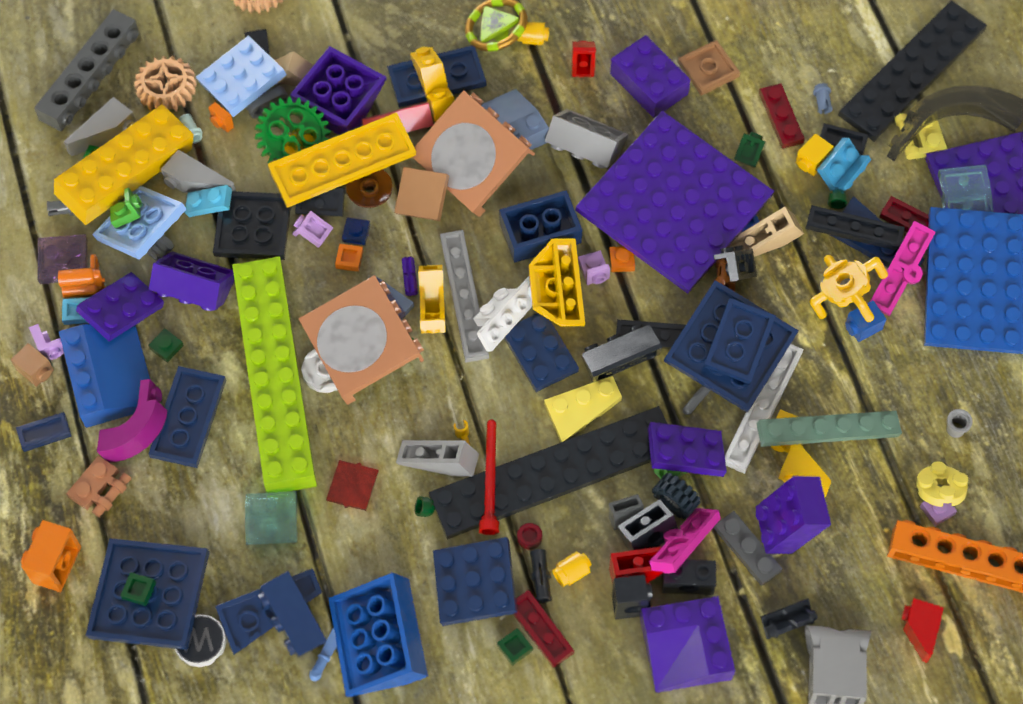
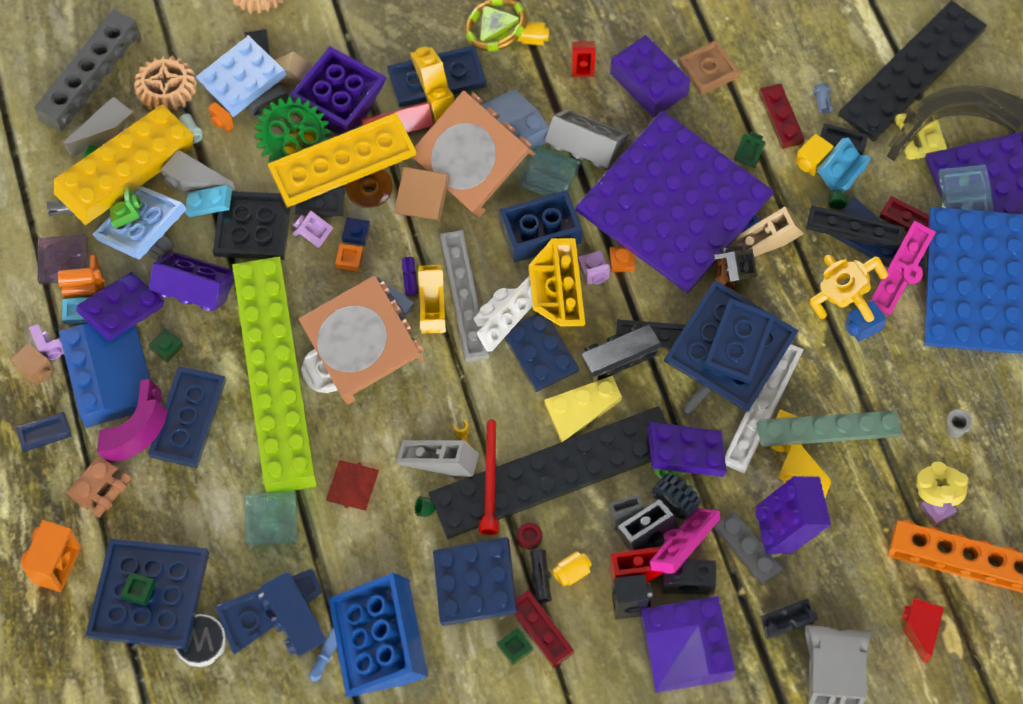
(549, 172): none -> clear light blue slope

